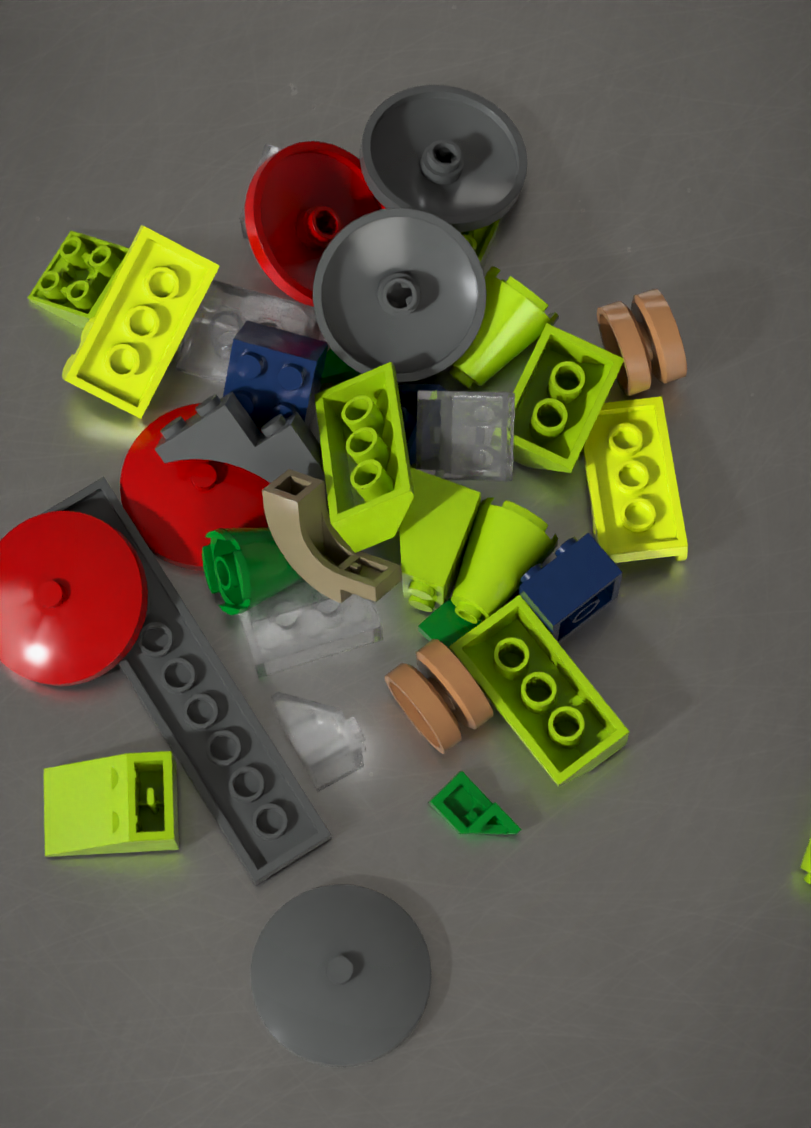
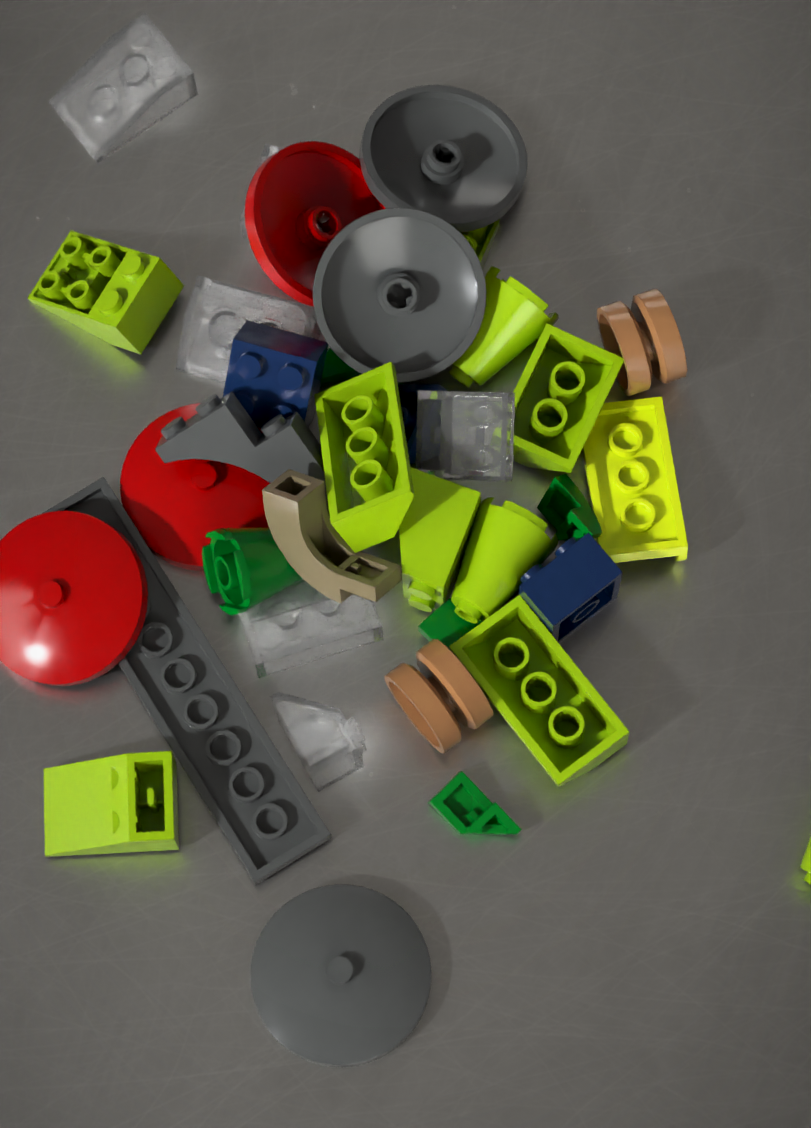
(124, 89): none -> clear slope
(140, 322): neon yellow hinge -> none
(568, 510): none -> green slope

